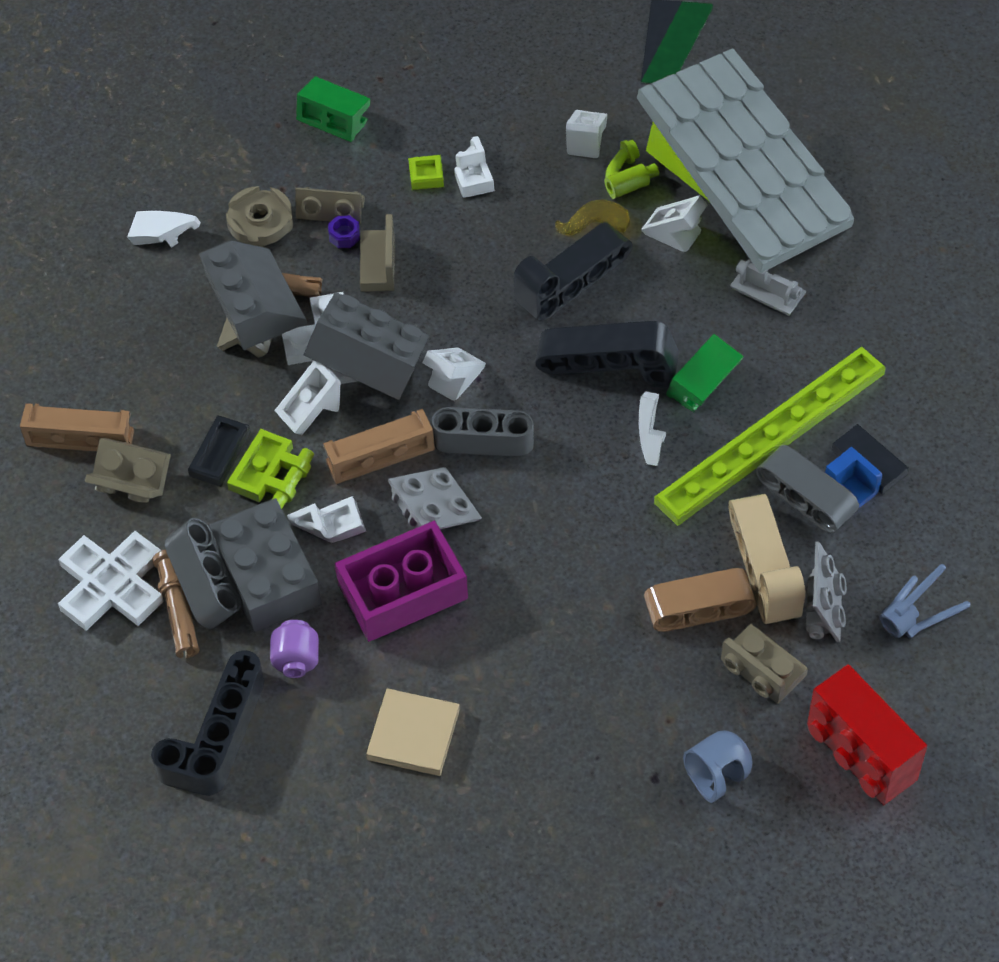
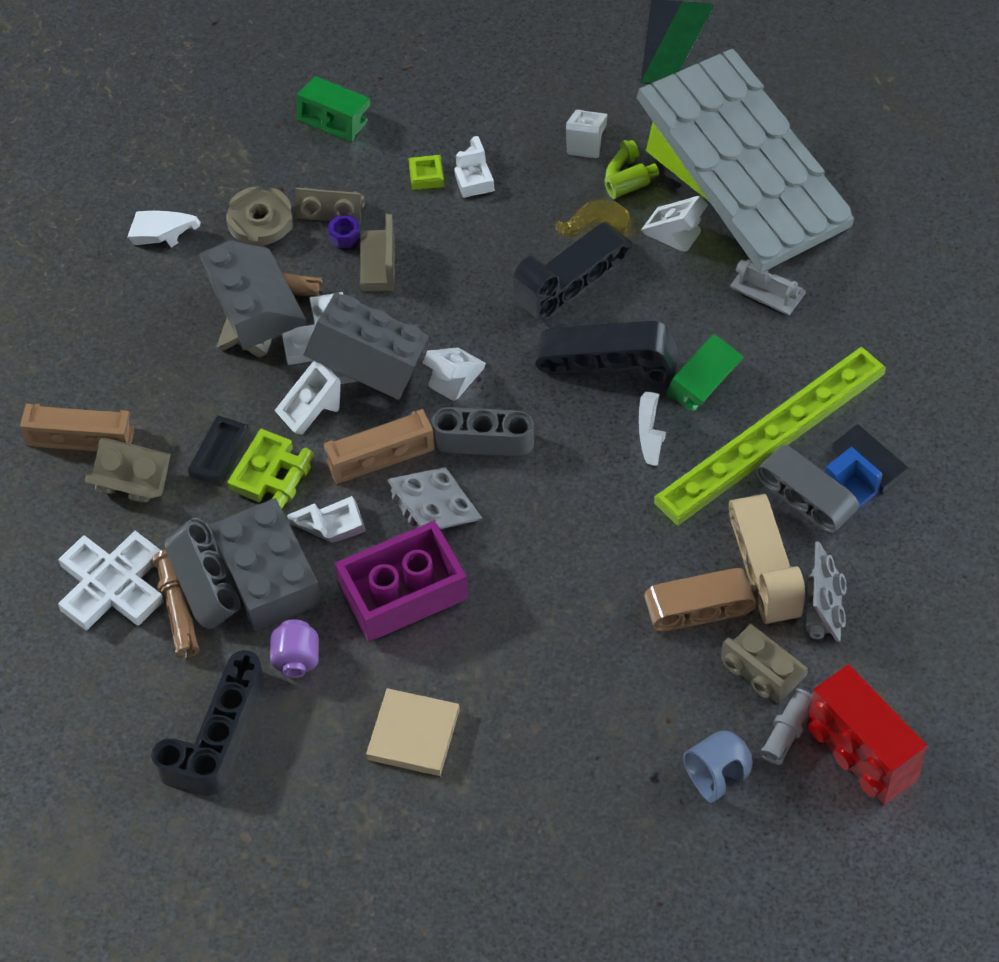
(787, 727): none -> light grey pin
(901, 614): sand blue plant -> none

